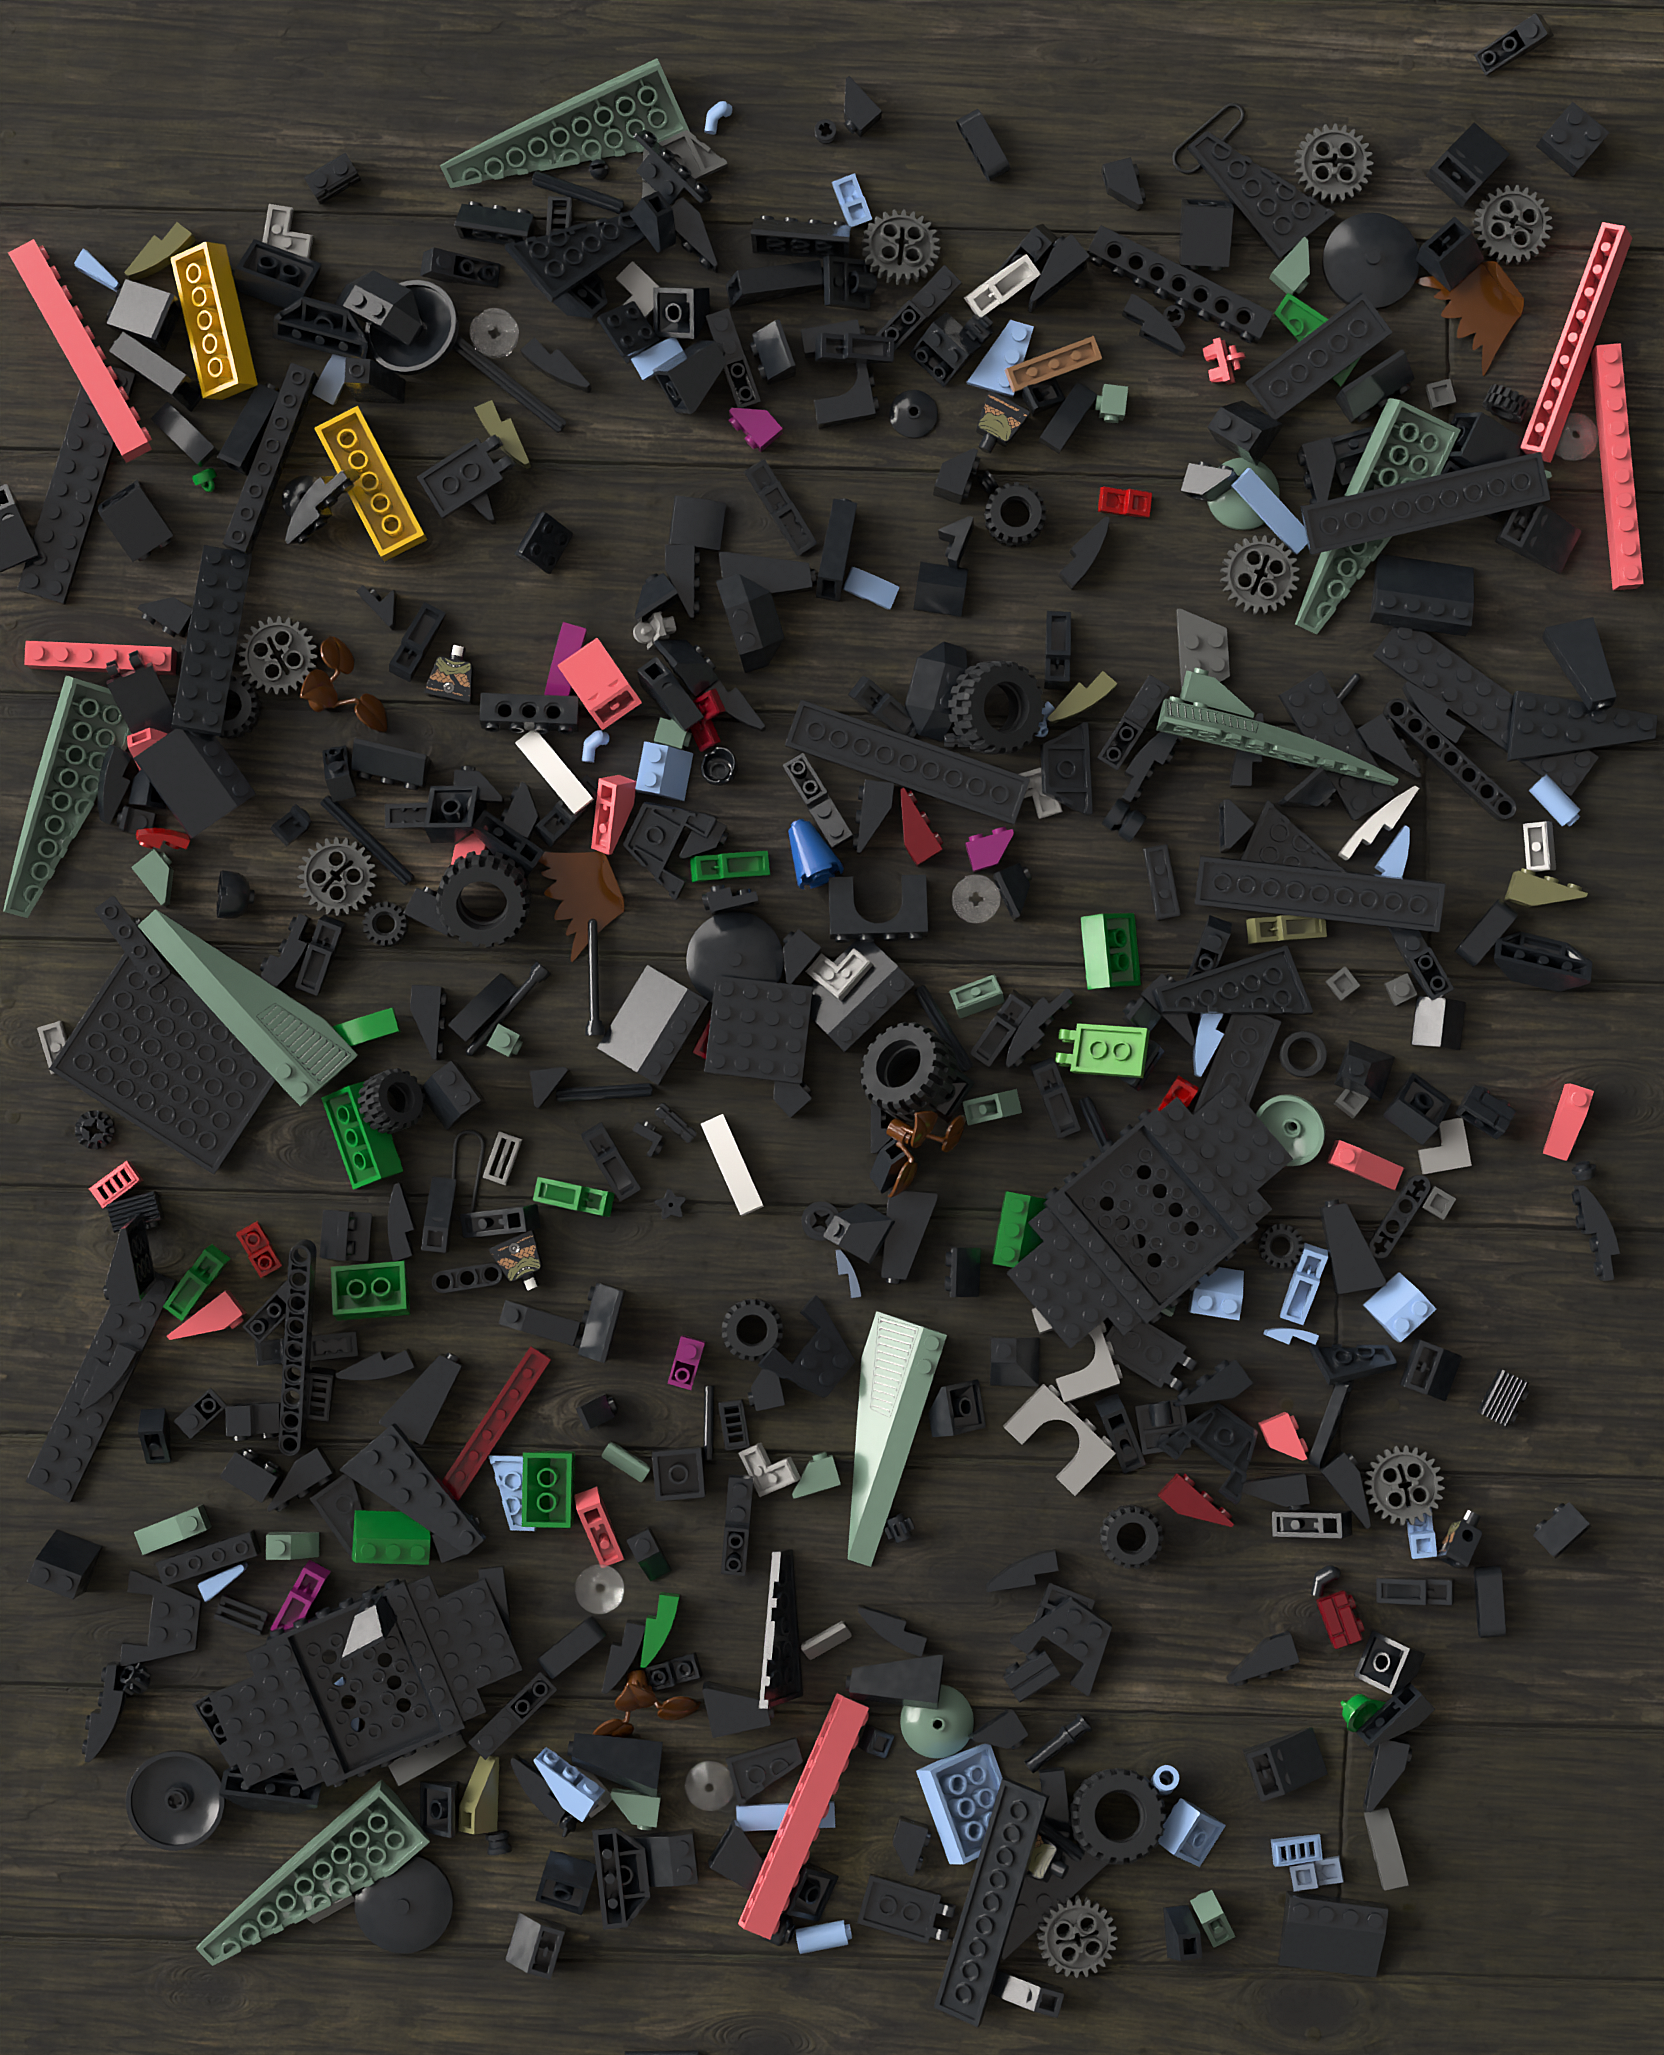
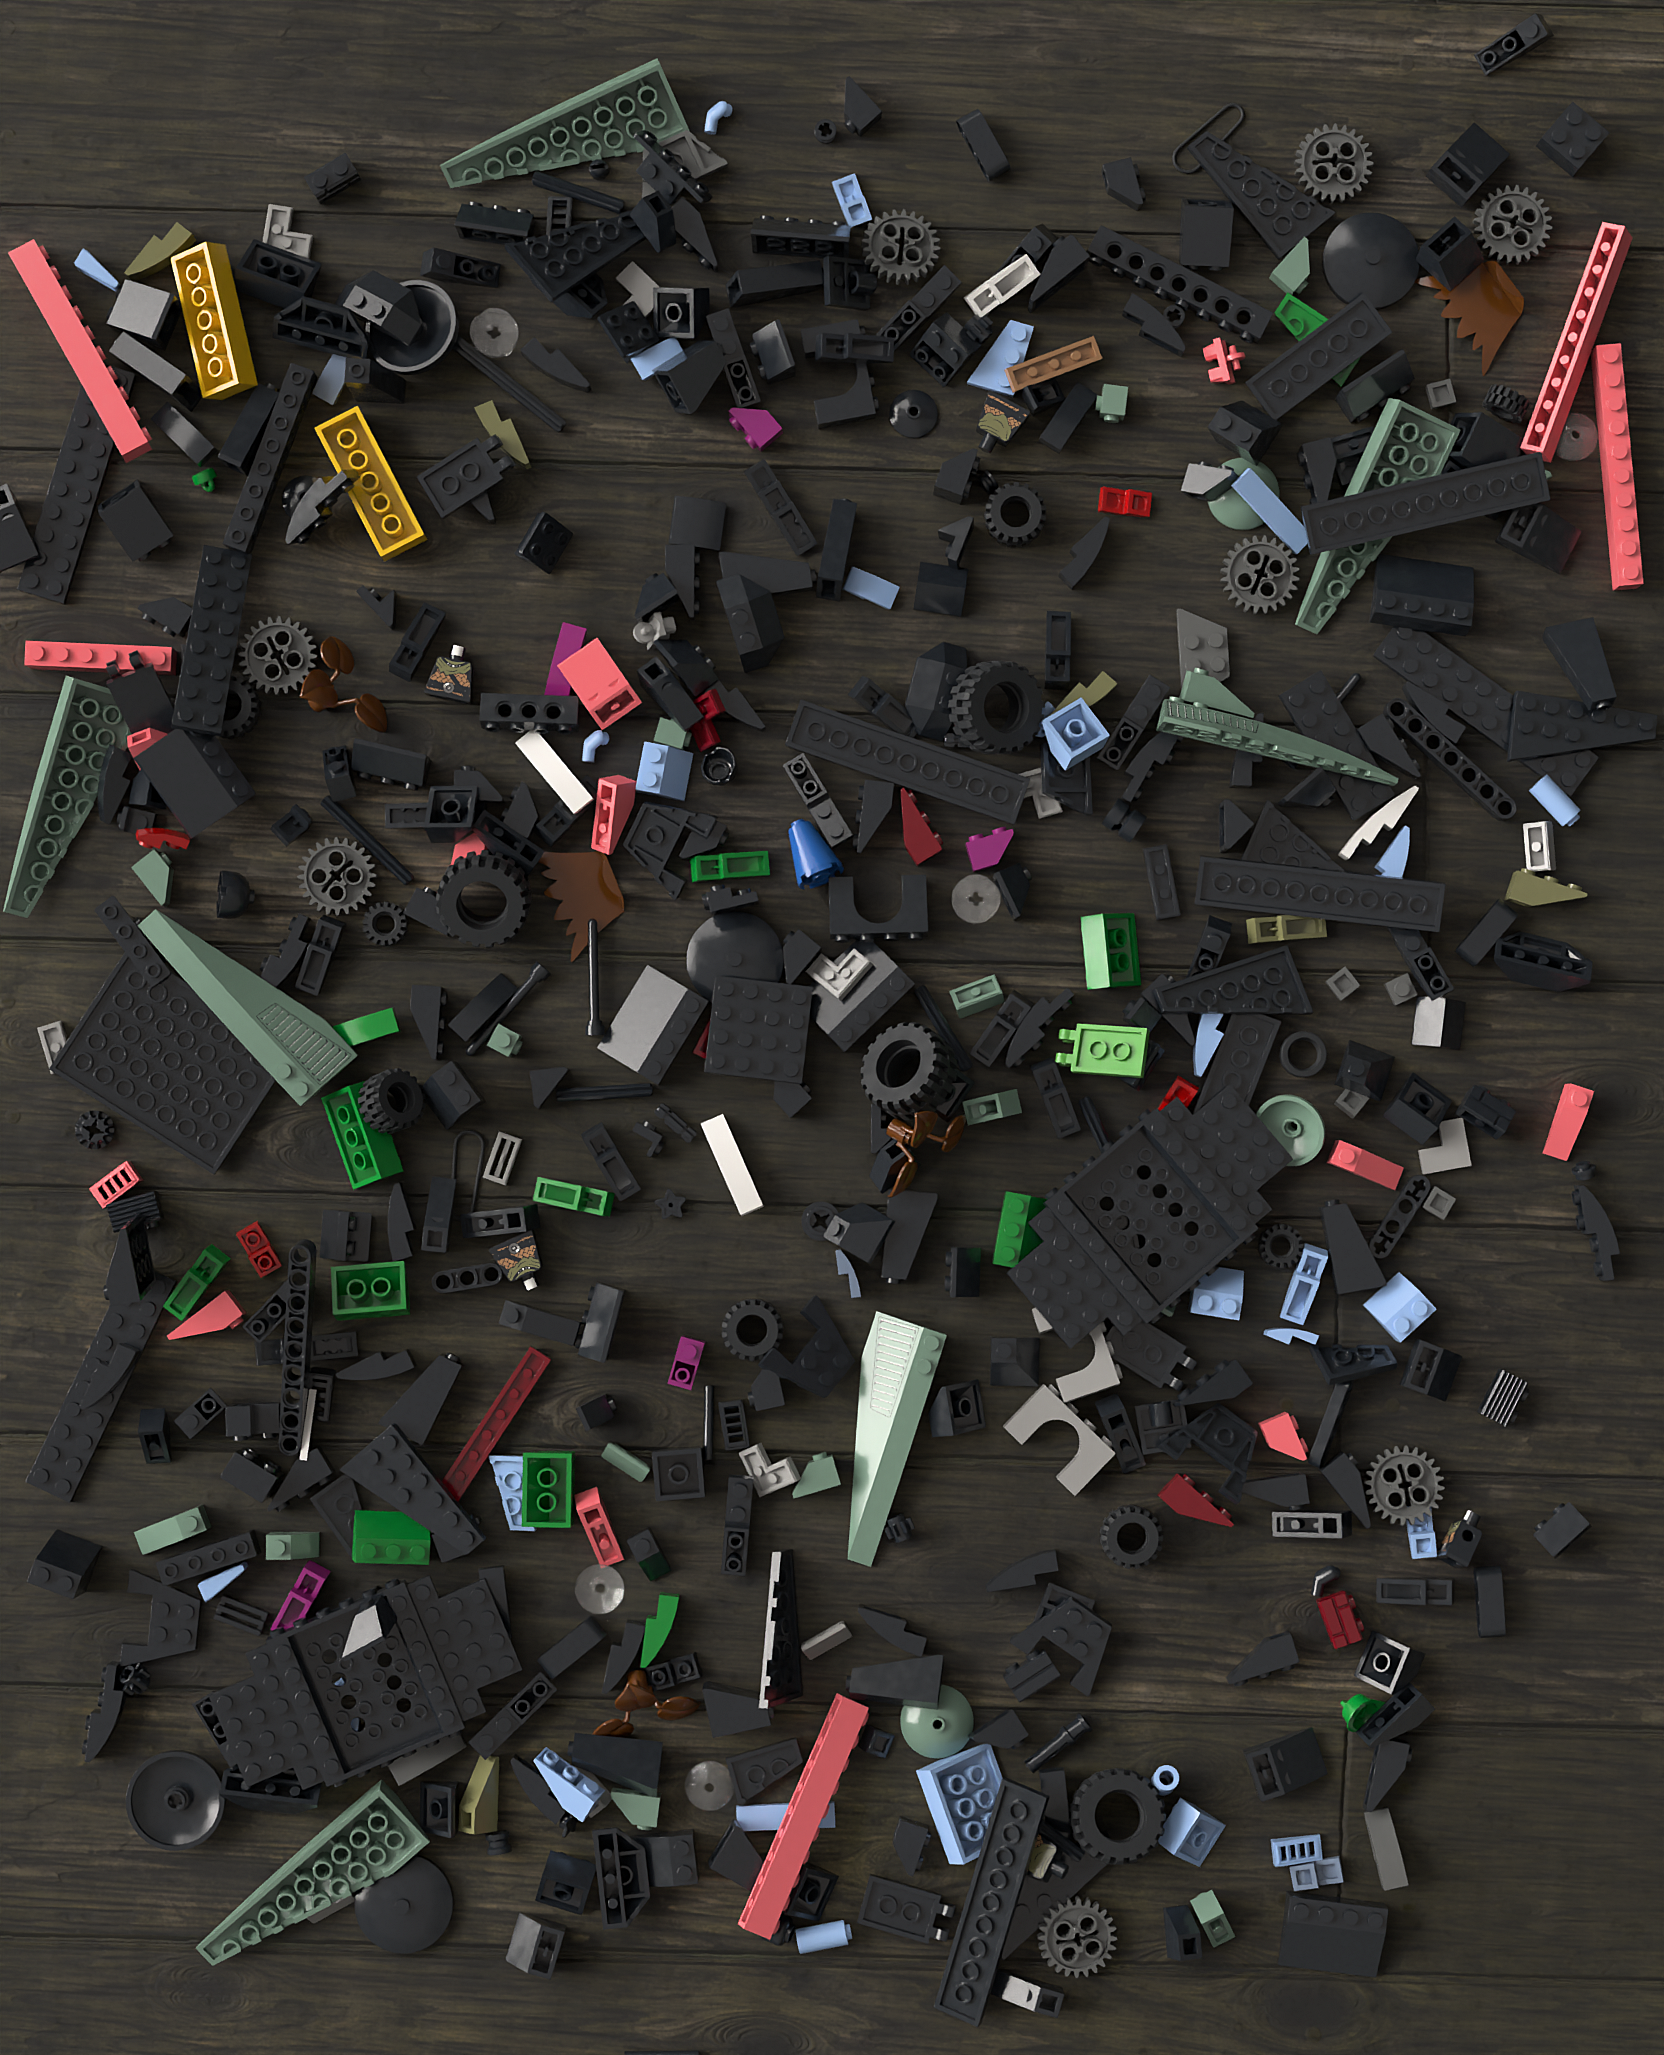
(308, 1423): none -> white sticker
(1074, 733): none -> light blue slope

